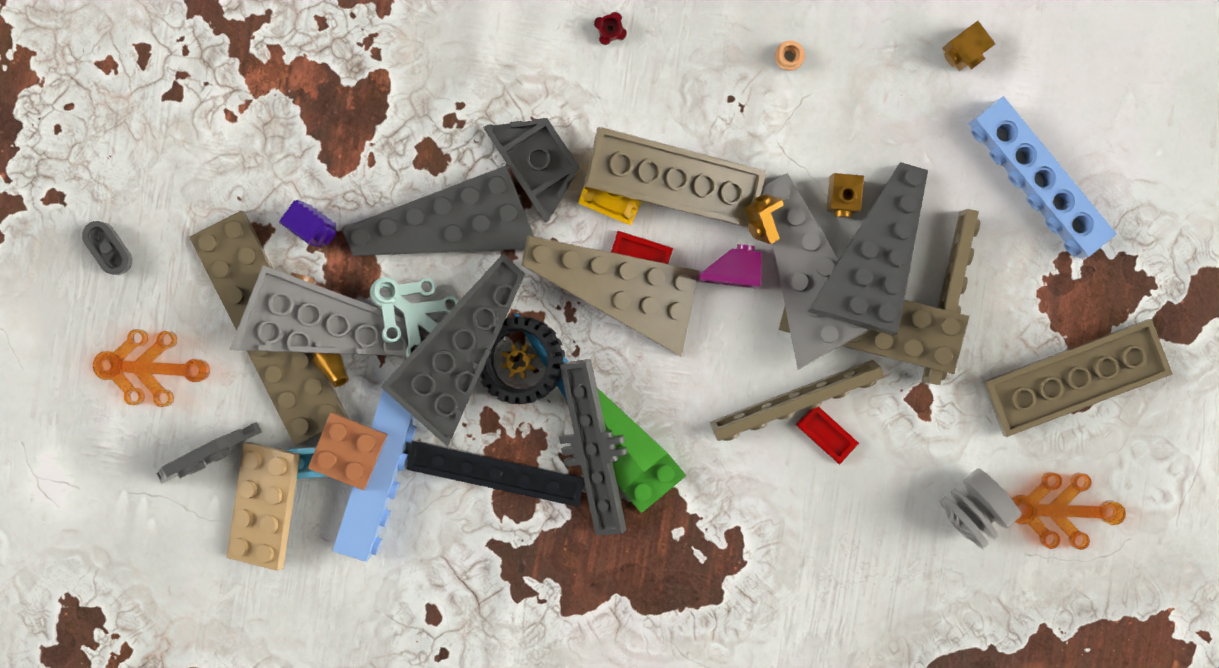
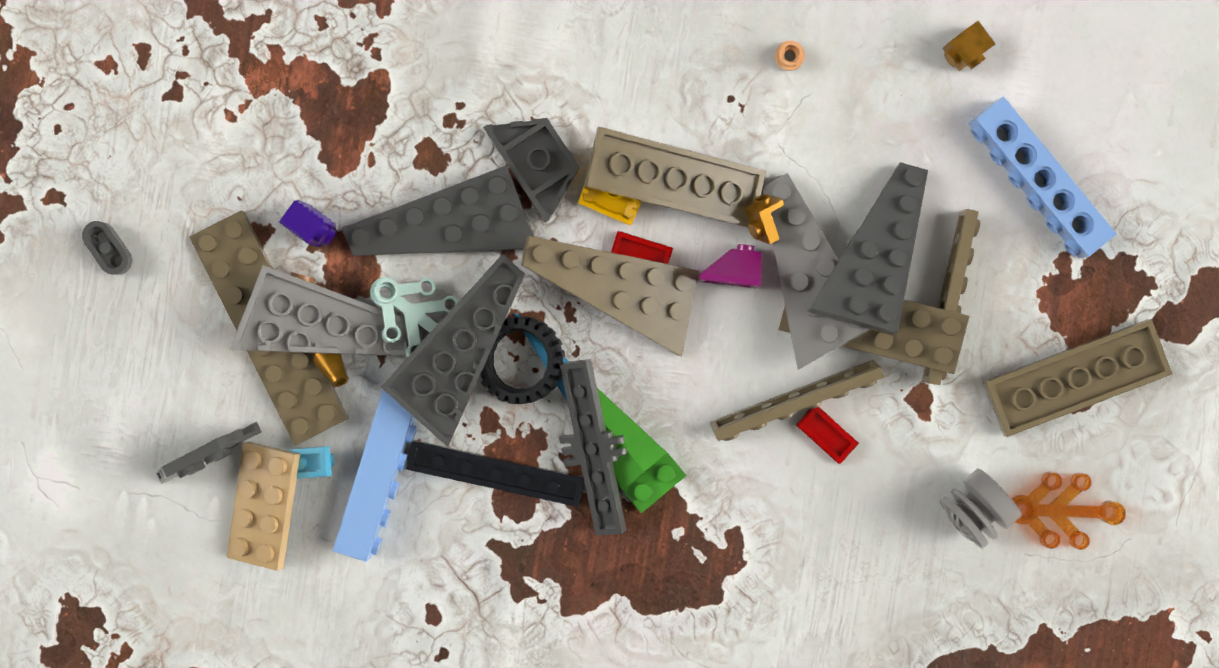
(144, 367): clear orange plant -> none
(347, 451): nougat plate -> none
(526, 358): pearl gold gear -> none
(614, 20): dark red plate -> none
(845, 194): pearl gold brick -> none

